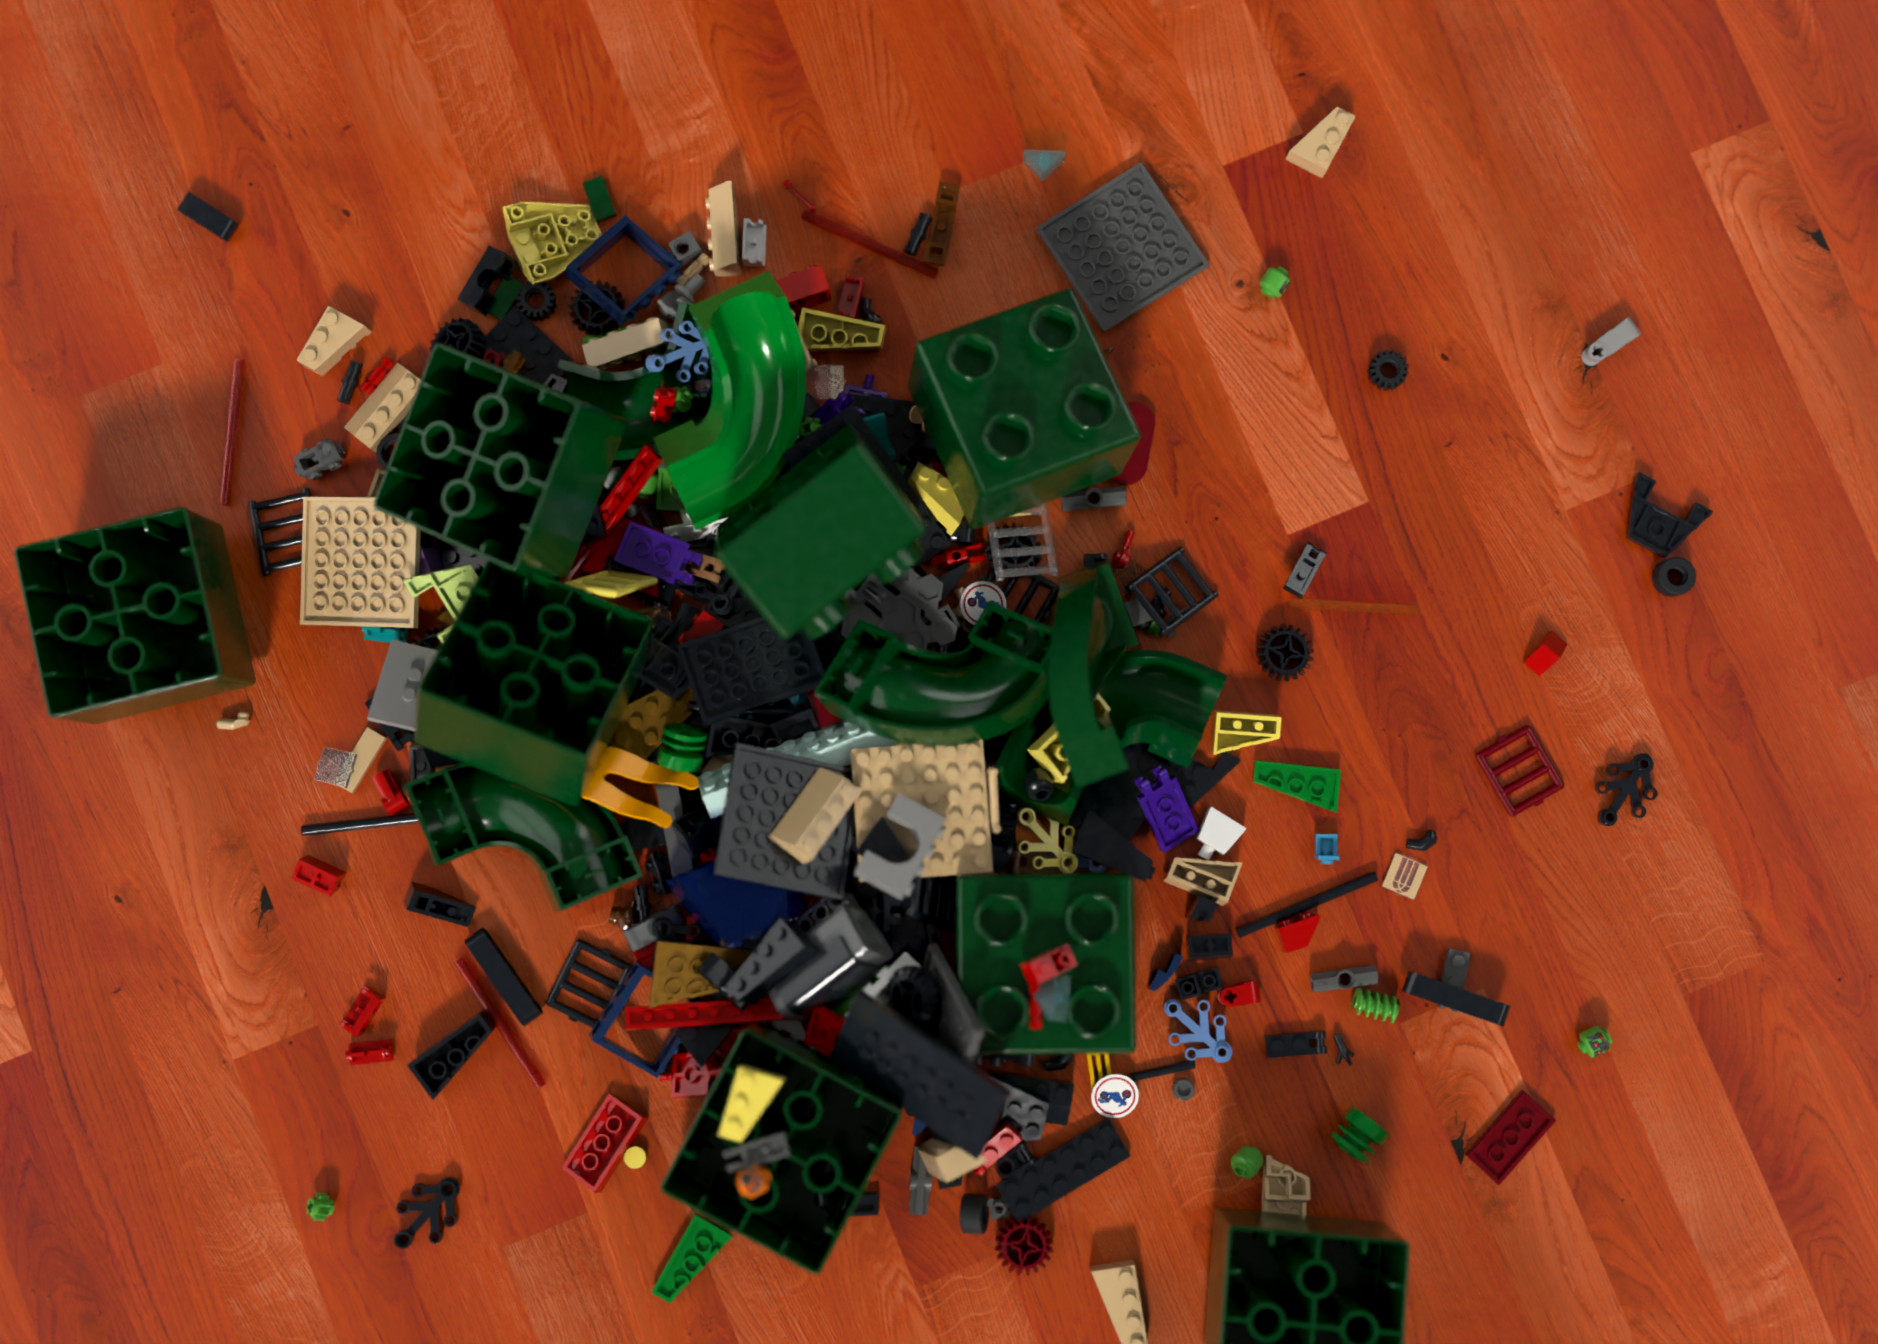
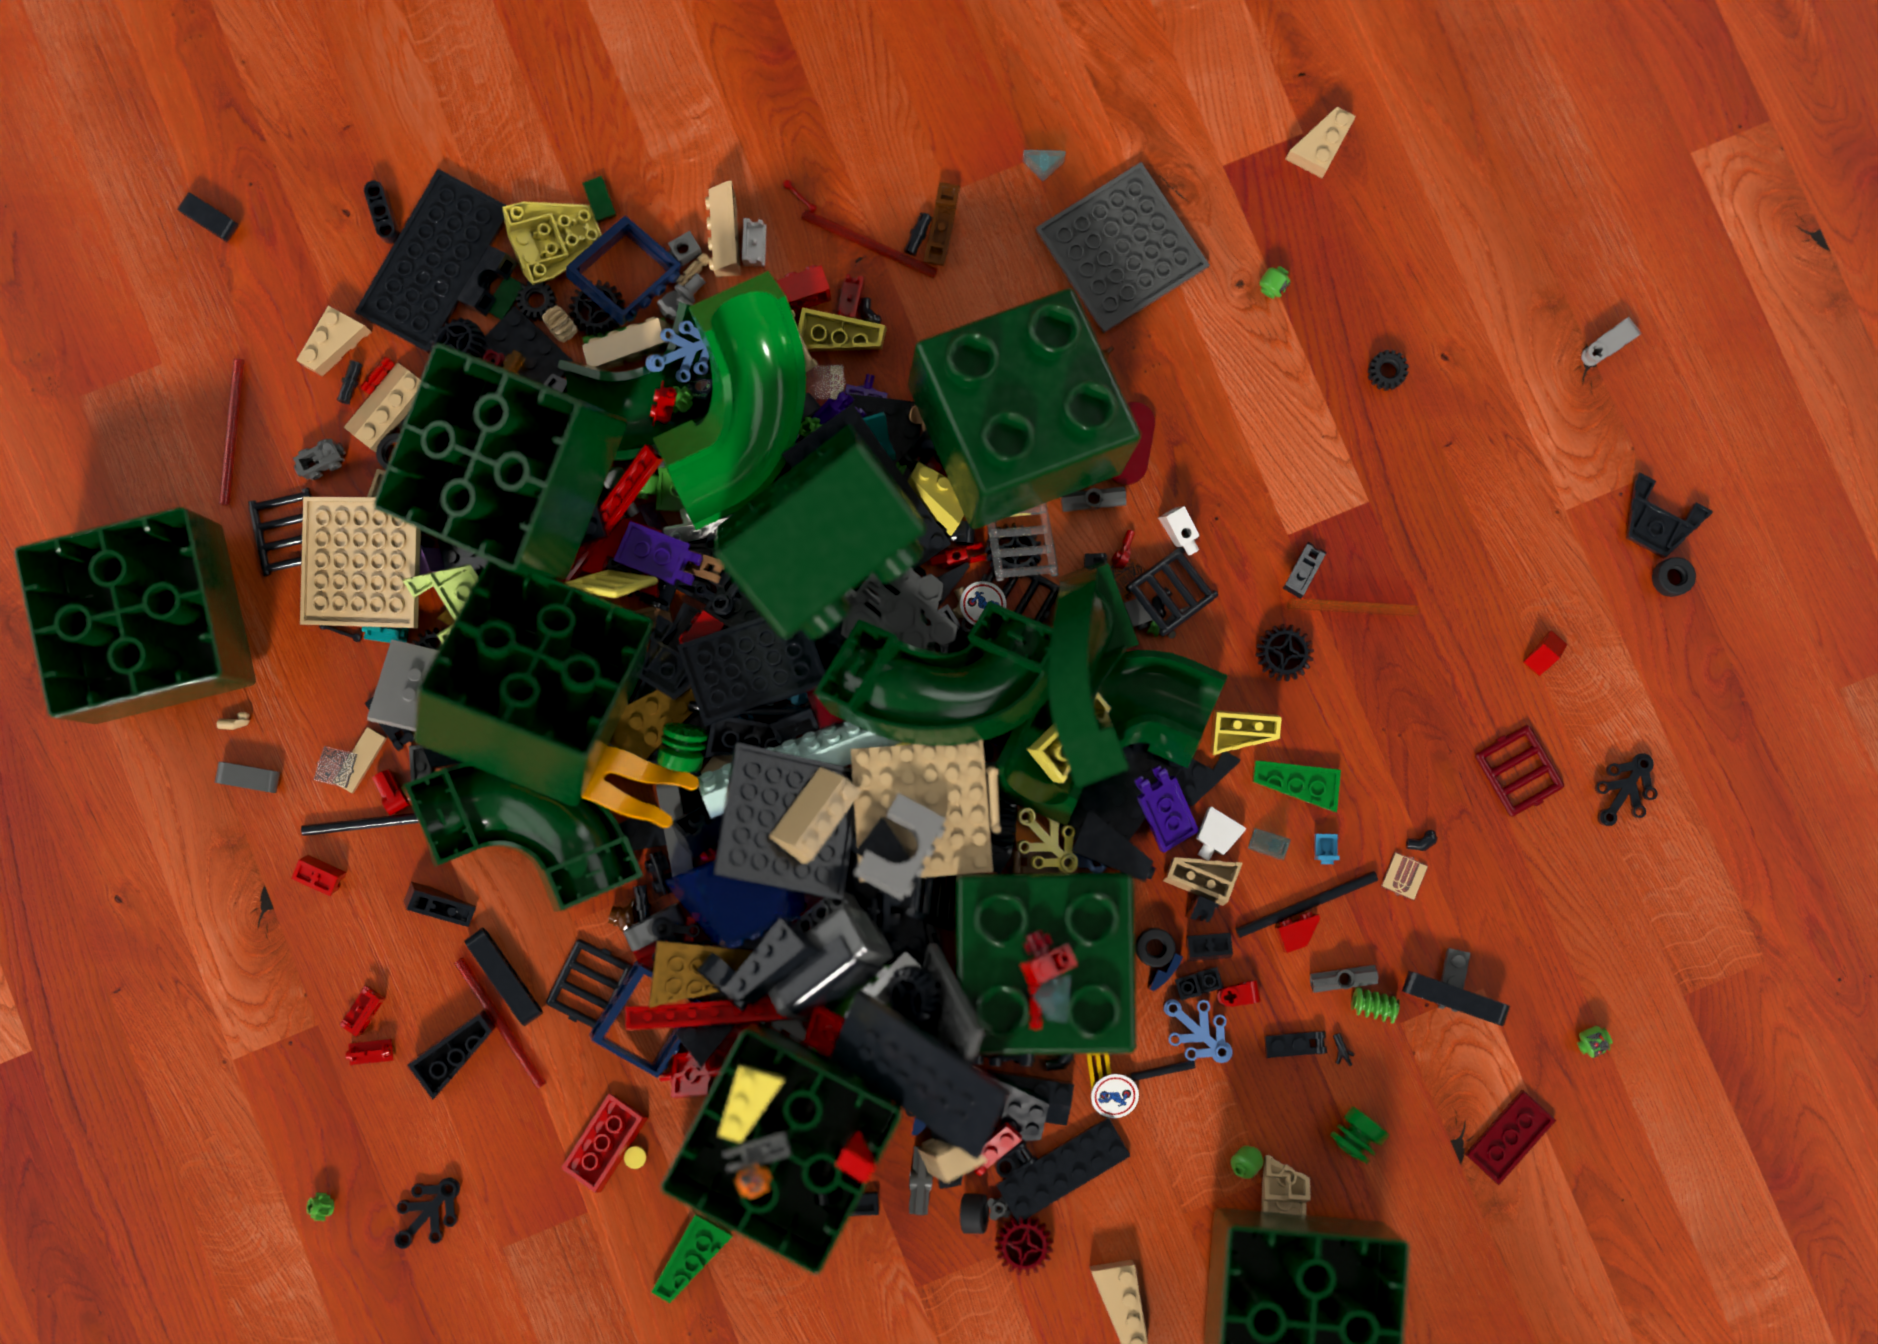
(247, 777): none -> dark grey beam
(356, 637): none -> black hinge
(378, 203): none -> black beam
(432, 260): none -> black plate
(559, 323): none -> tan gear
(857, 1159): none -> red slope
(1038, 784): black head -> none
(1038, 943): none -> dark red gear
(1168, 947): none -> black tyre
(1176, 521): none -> white torso
(1183, 1089): dark grey tile -> none
(1269, 844): none -> clear light blue slope

